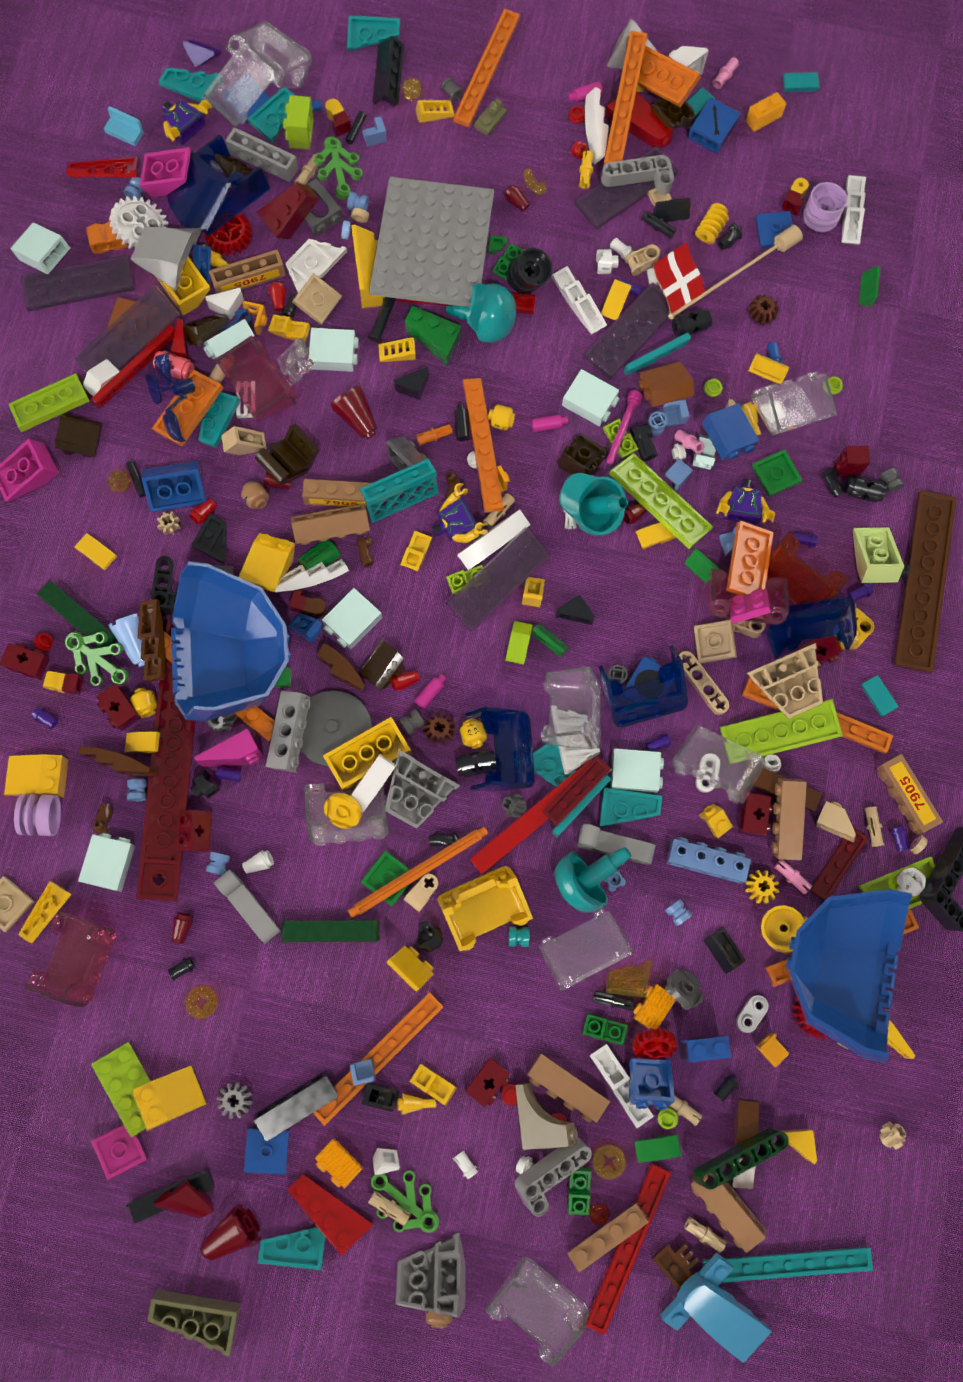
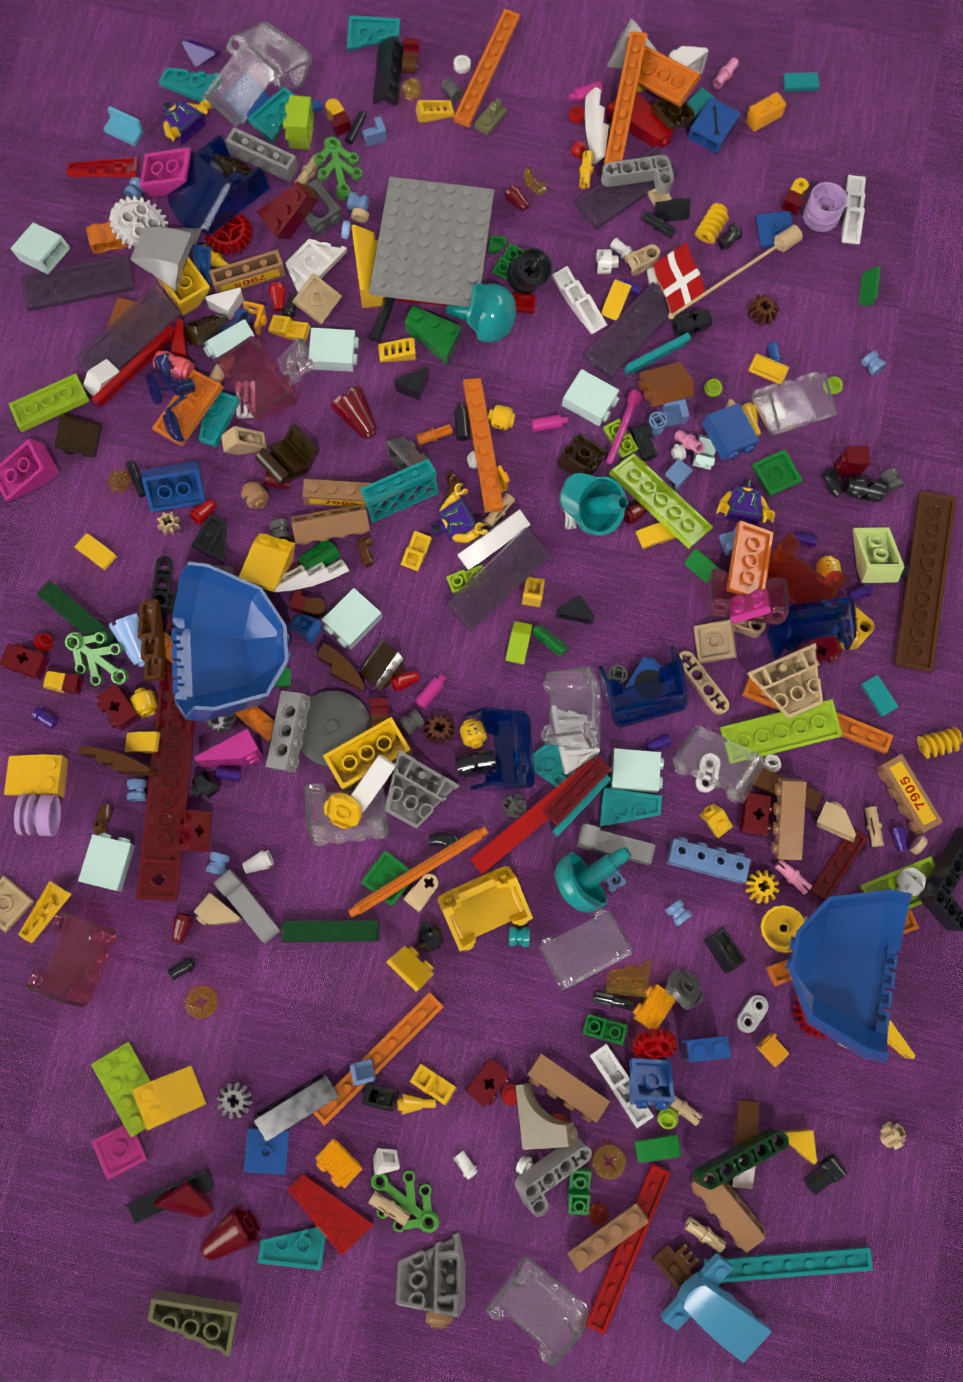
(215, 912): none -> tan slope
(279, 529): none -> dark grey wheel
(379, 710): none -> dark red leg
(410, 55): none -> leg
(462, 64): none -> white tile
(726, 1088): black pin -> none
(828, 564): none -> yellow head
(828, 1172): none -> black piece
(873, 363): none -> medium blue wheel
(940, 742): none -> yellow piece

